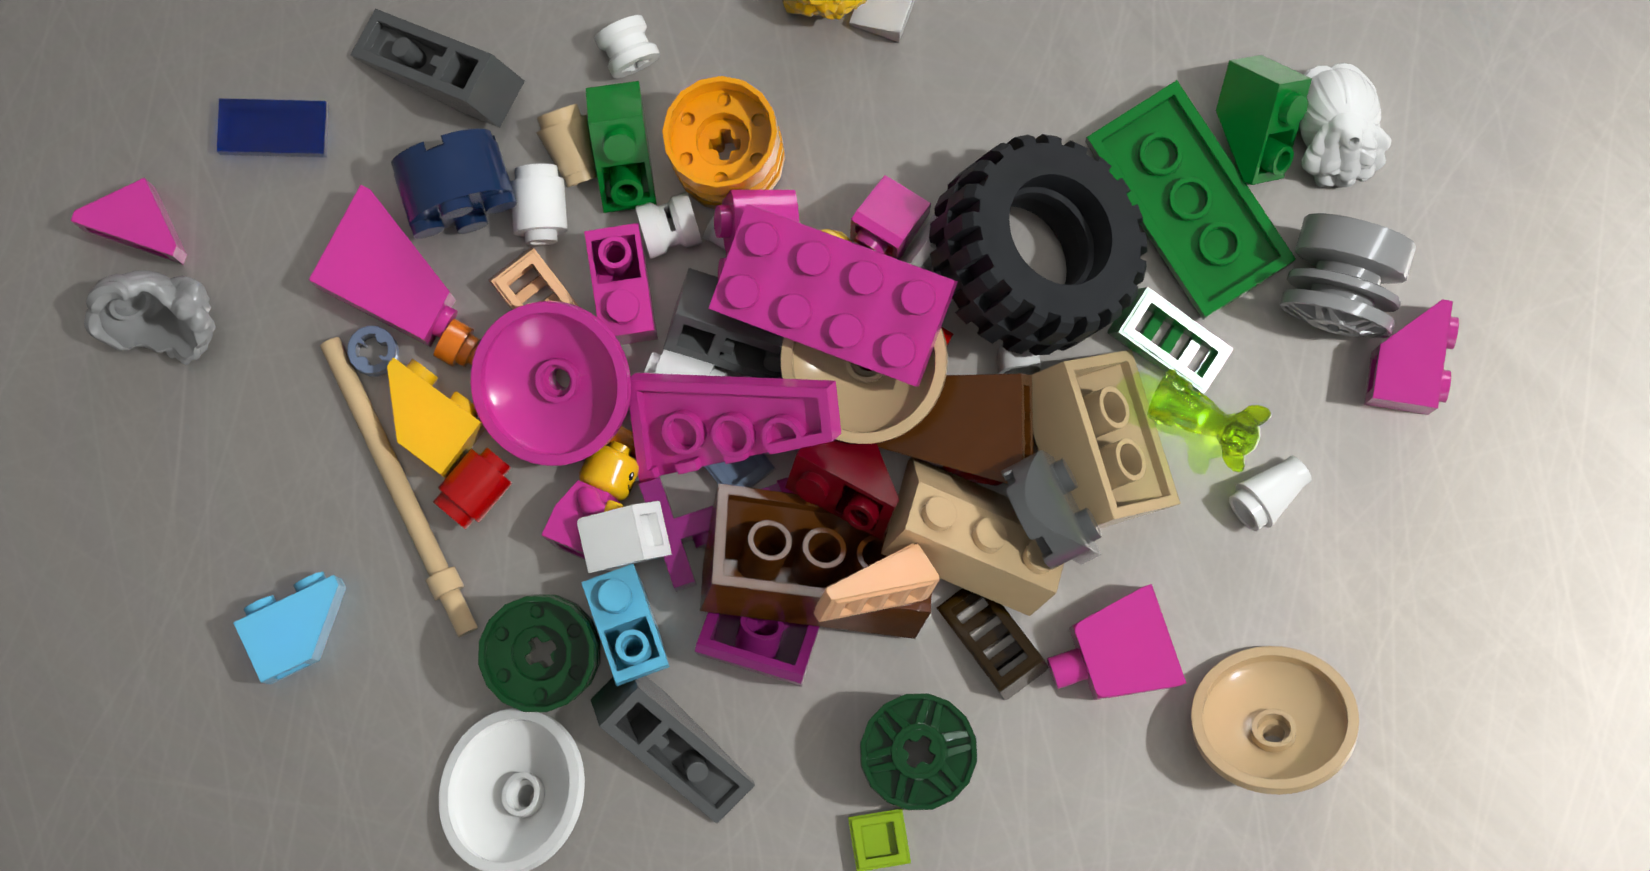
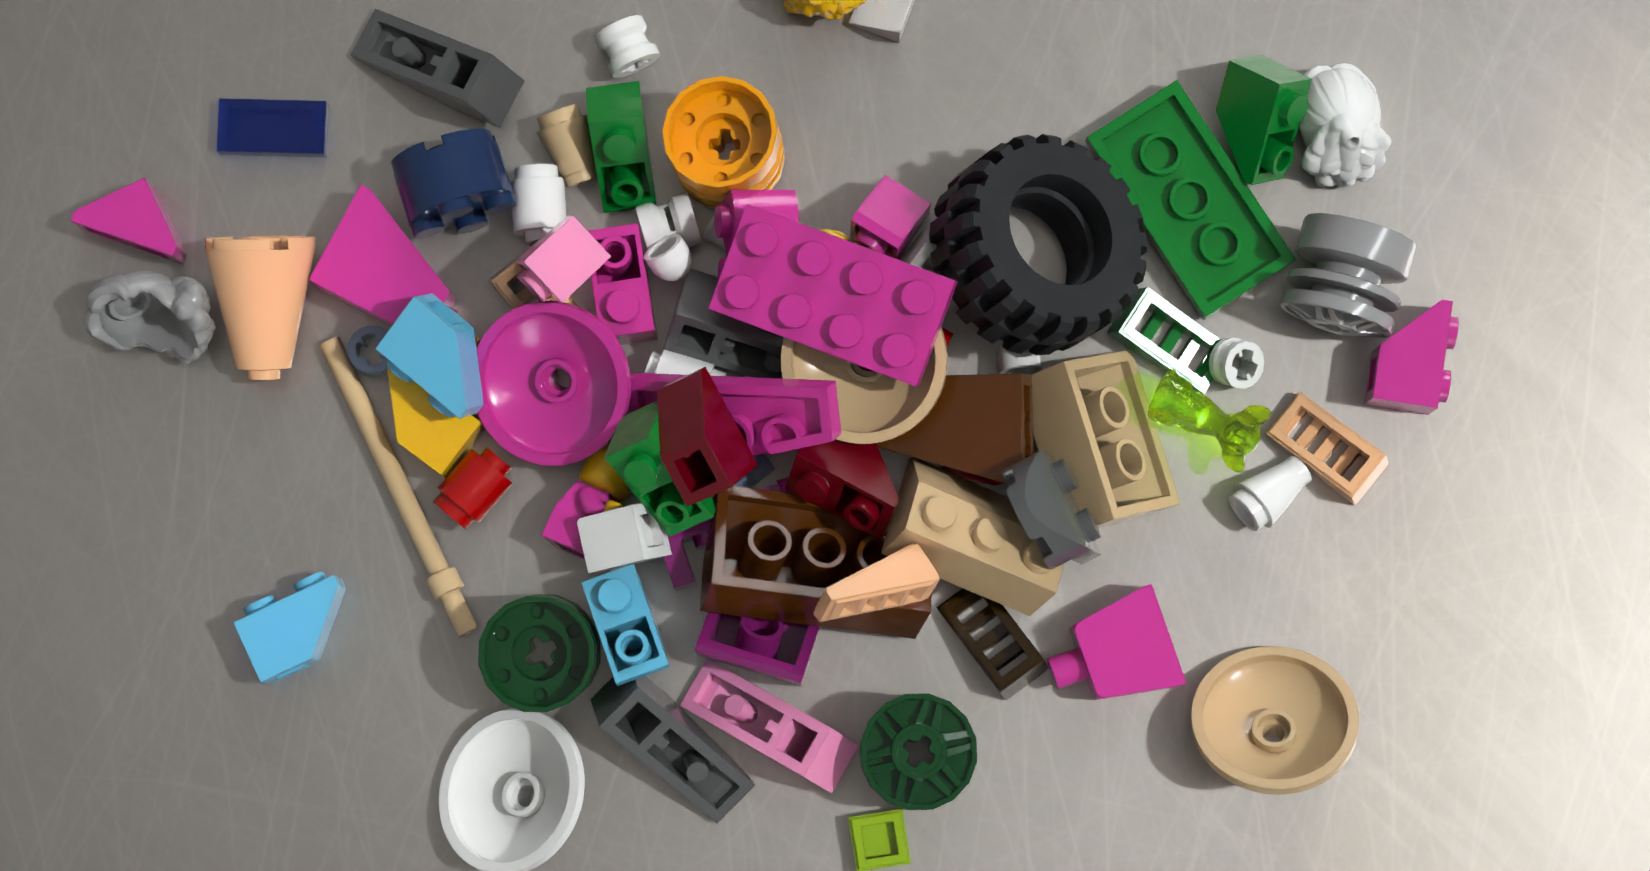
(261, 297): none -> light nougat cone
(438, 353): none -> medium azure slope
(561, 261): none -> bright pink slope
(637, 460): none -> green slope
(669, 258): none -> white hinge
(700, 438): none -> dark red slope
(769, 725): none -> bright pink slope
(1251, 362): none -> white bush
(1375, 459): none -> light nougat slope

